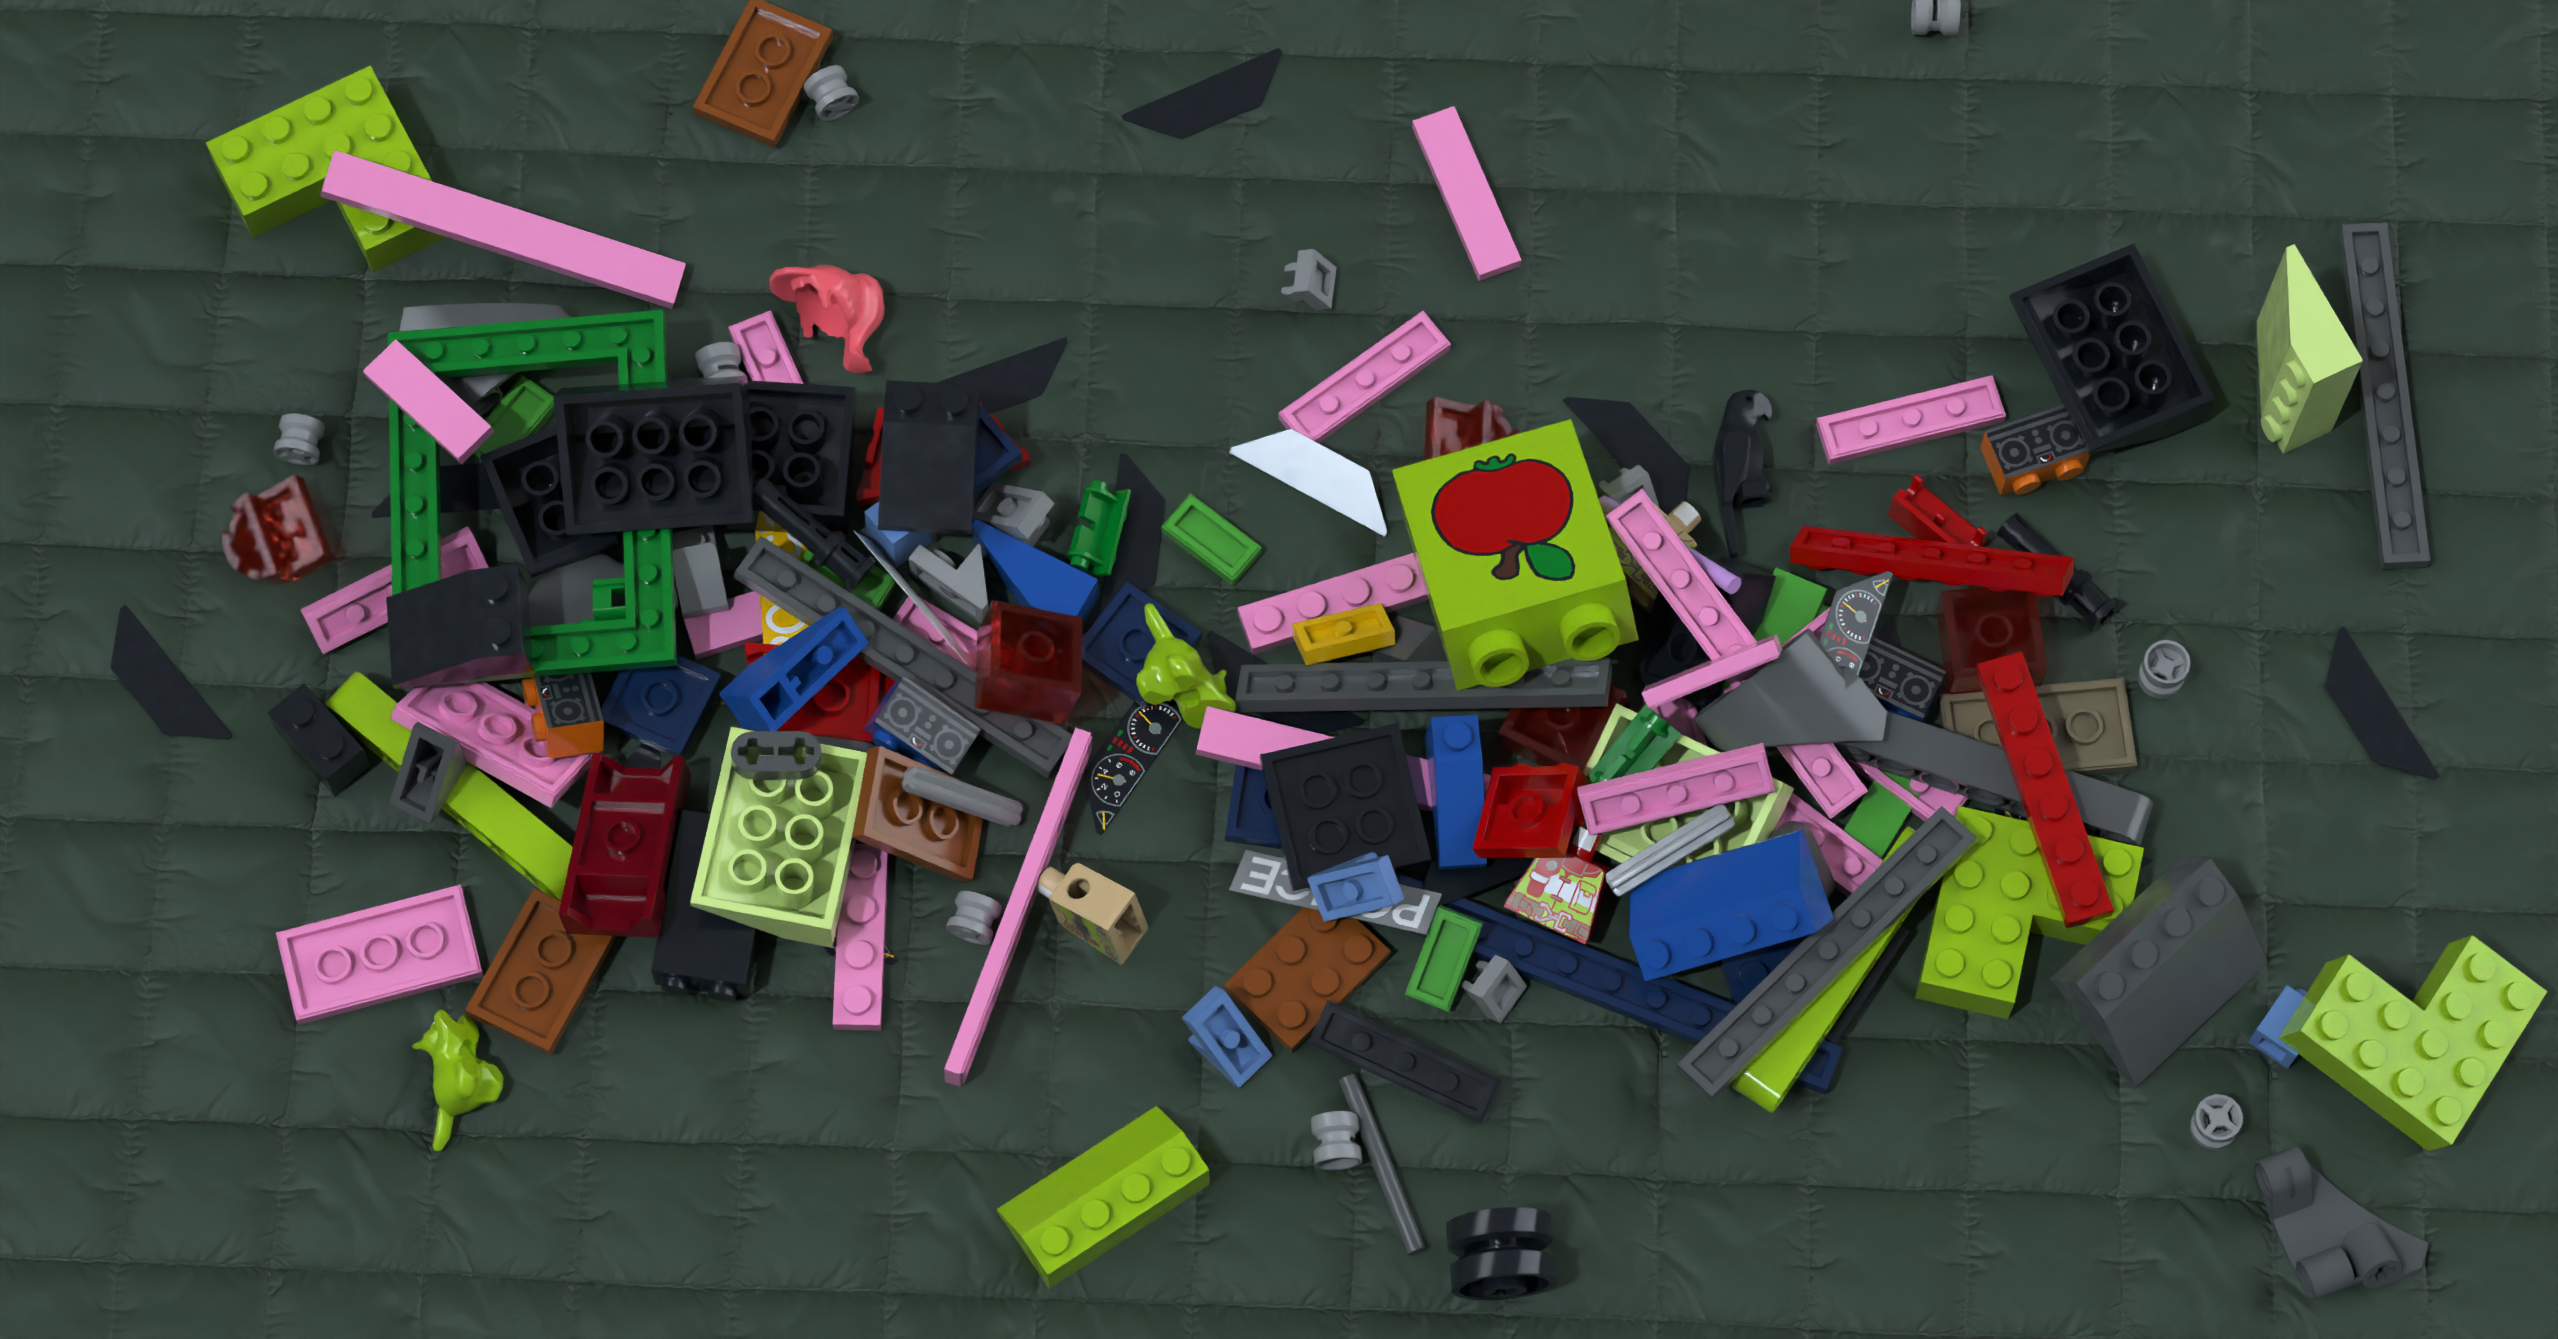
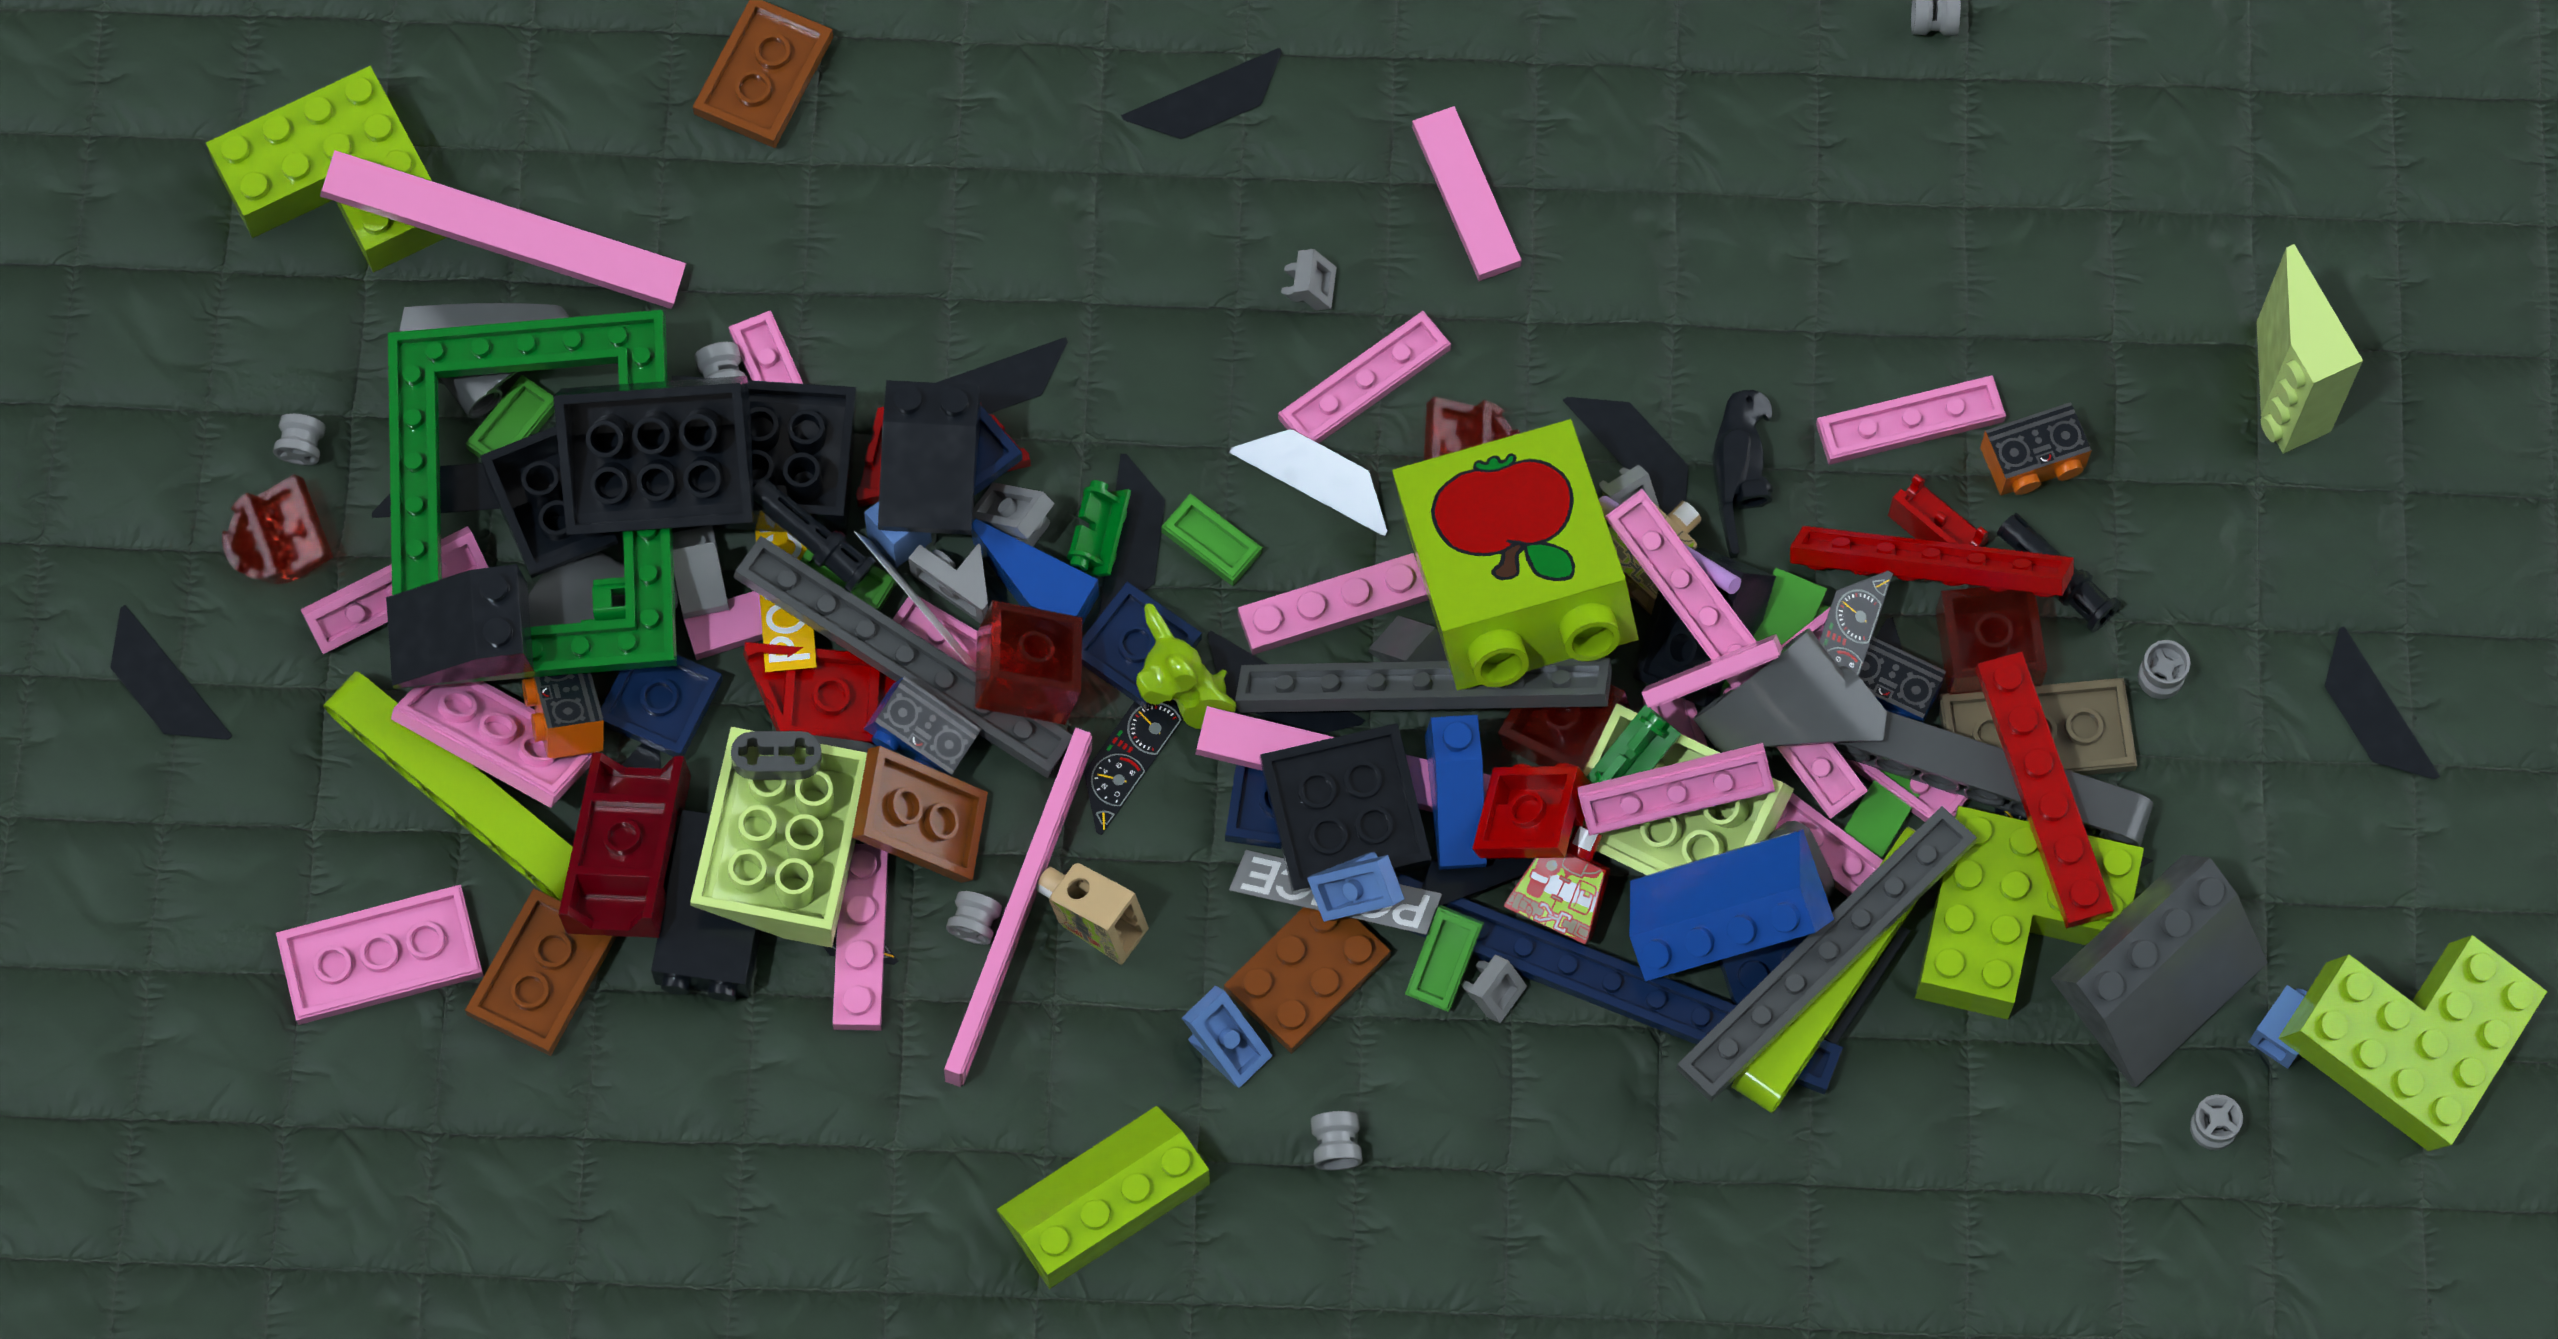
(319, 739): black brick -> none
(427, 773): dark grey slope -> none
(428, 401): bright pink tile -> none
(459, 1077): lime animal -> none
(793, 672): blue slope -> none
(831, 93): light grey wheel -> none
(836, 303): coral piece -> none
(962, 796): light grey axle -> none
(1343, 634): yellow plate -> none
(1382, 1165): dark grey bar -> none
(1404, 1061): black tile -> none
(1501, 1253): black wheel -> none
(1670, 850): light grey axle -> none
(2114, 352): black slope -> none
(2329, 1235): dark grey panel -> none
(2384, 396): dark grey plate -> none

